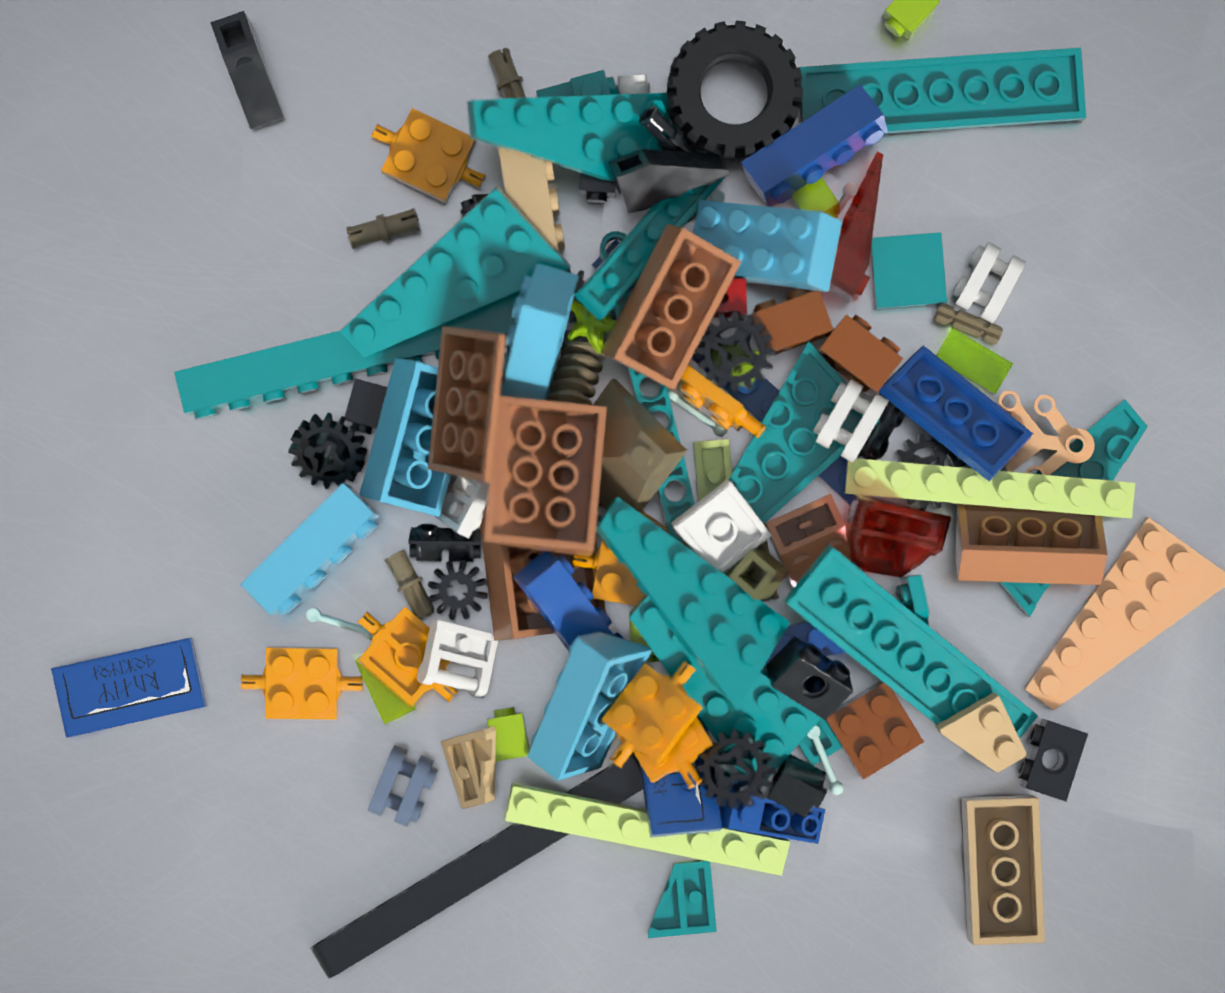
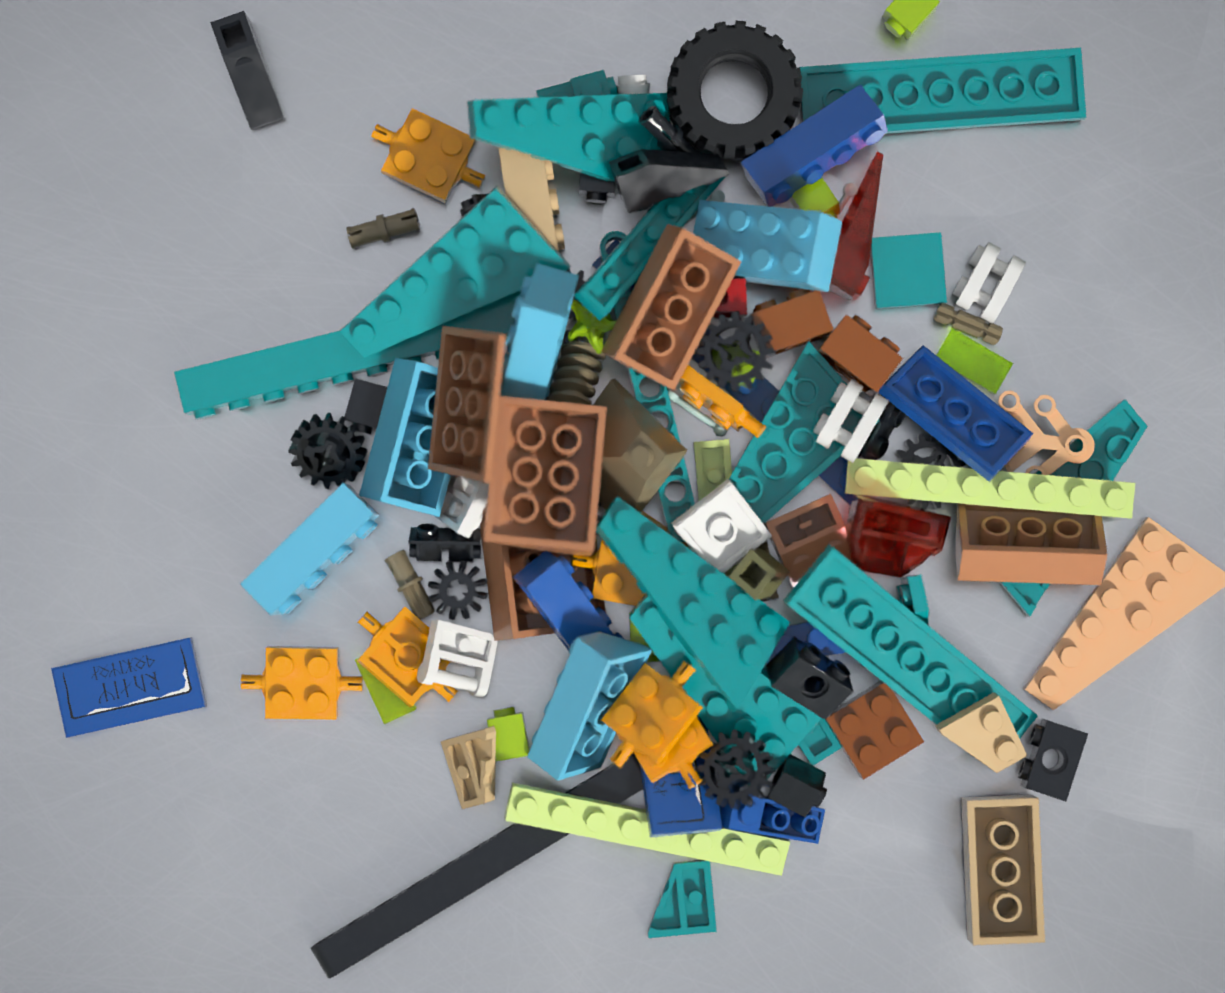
(314, 615): light aqua hinge -> none
(421, 777): sand blue brick -> none
(506, 74): dark tan axle -> none
(835, 787): light aqua hinge -> none

